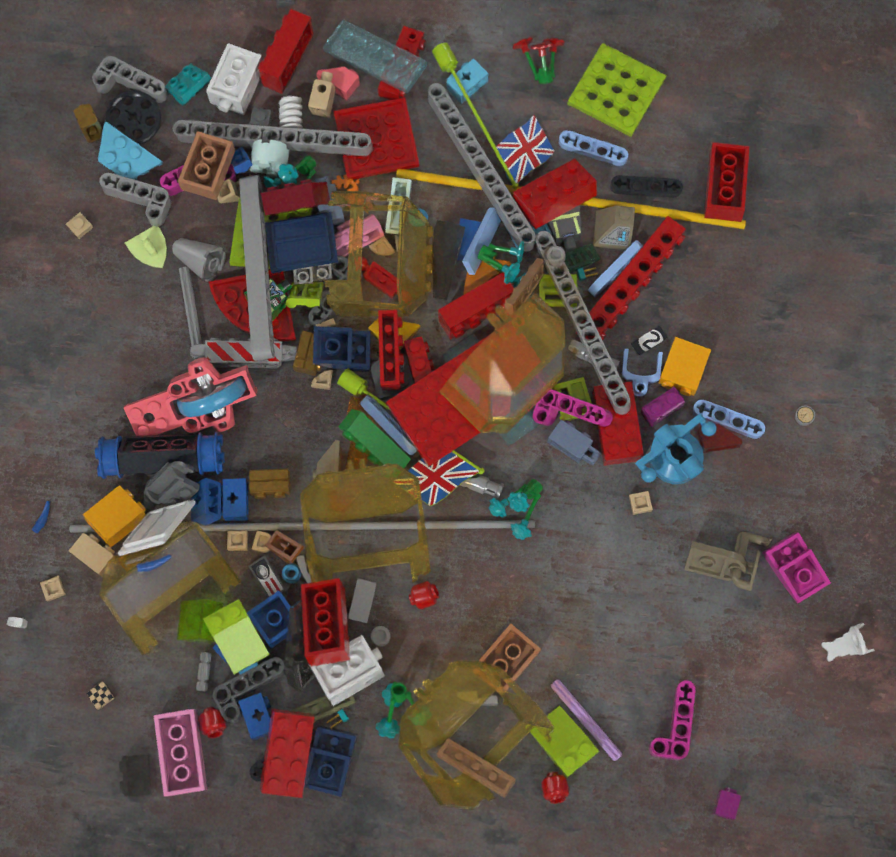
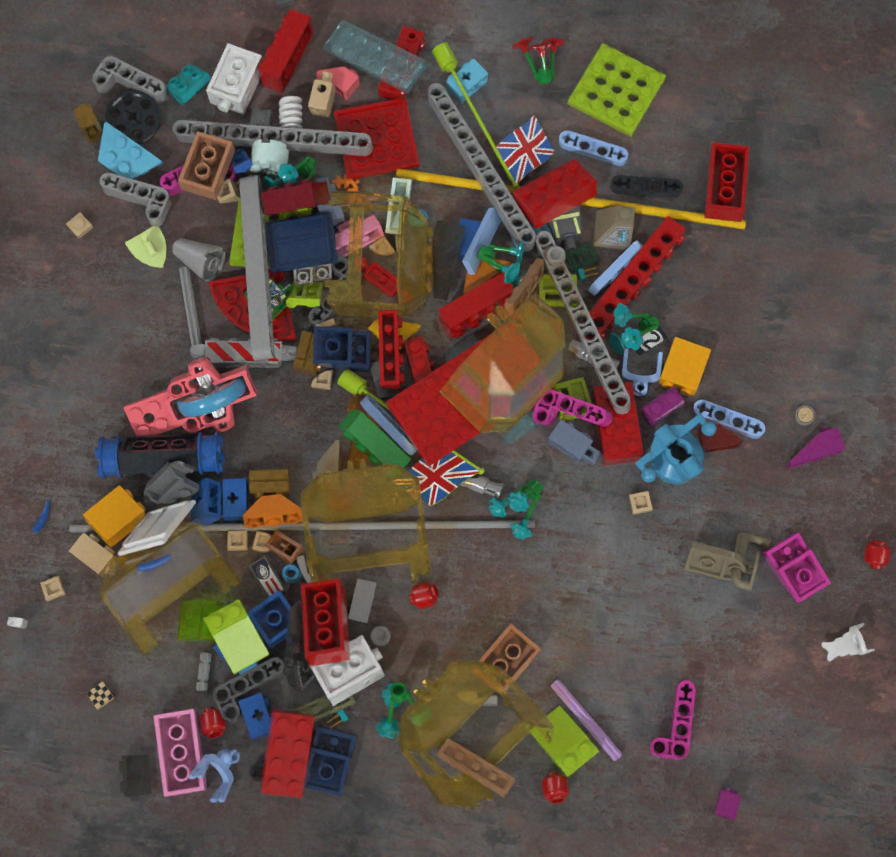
(222, 763): none -> light blue piece
(272, 511): none -> orange slope
(631, 337): none -> teal plant
(822, 446): none -> magenta slope
(877, 554): none -> red head

